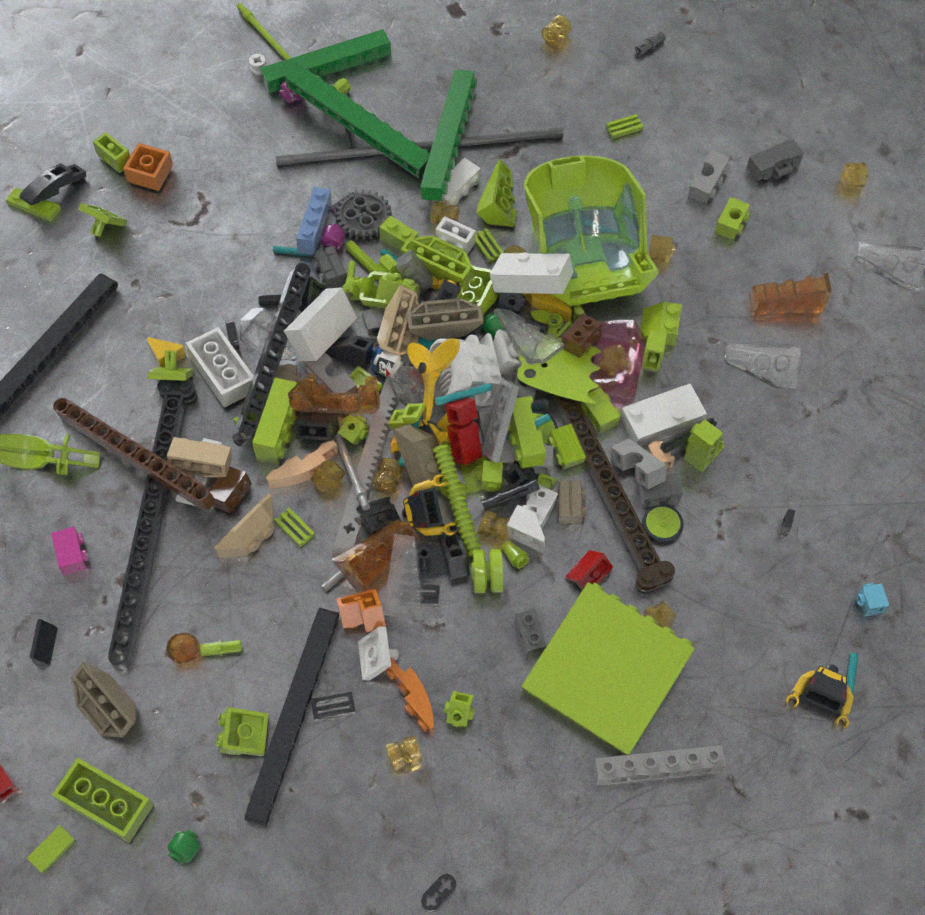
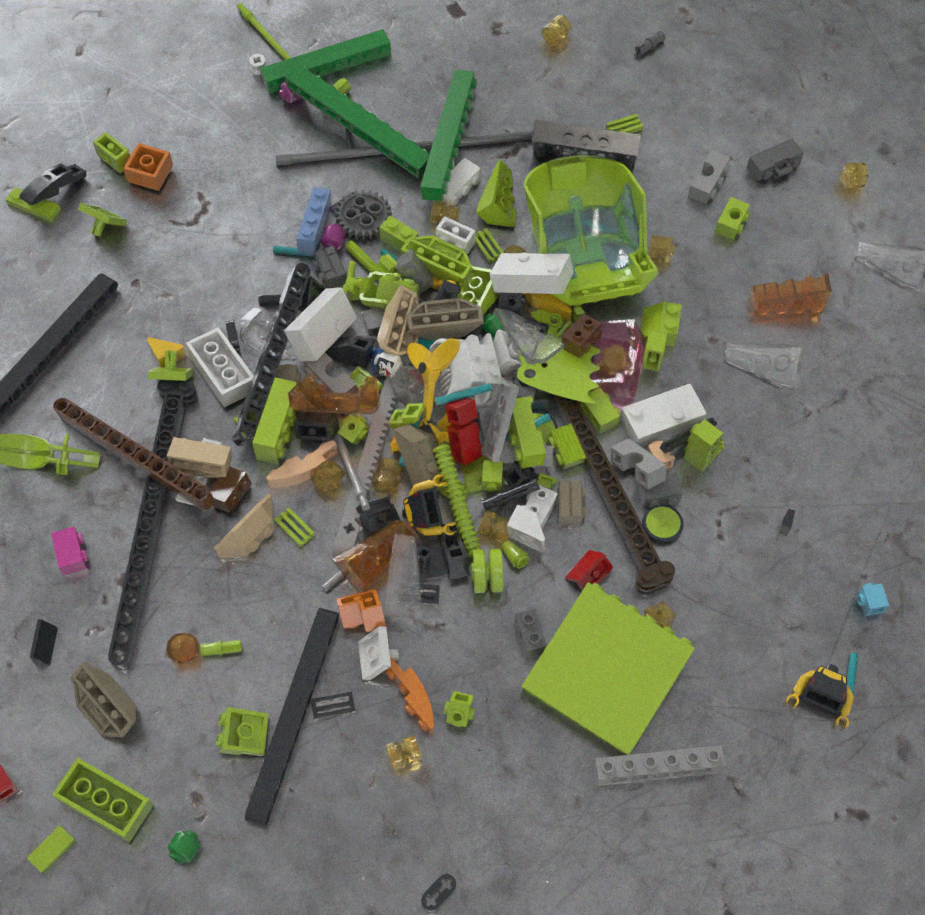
(553, 138): none -> brick

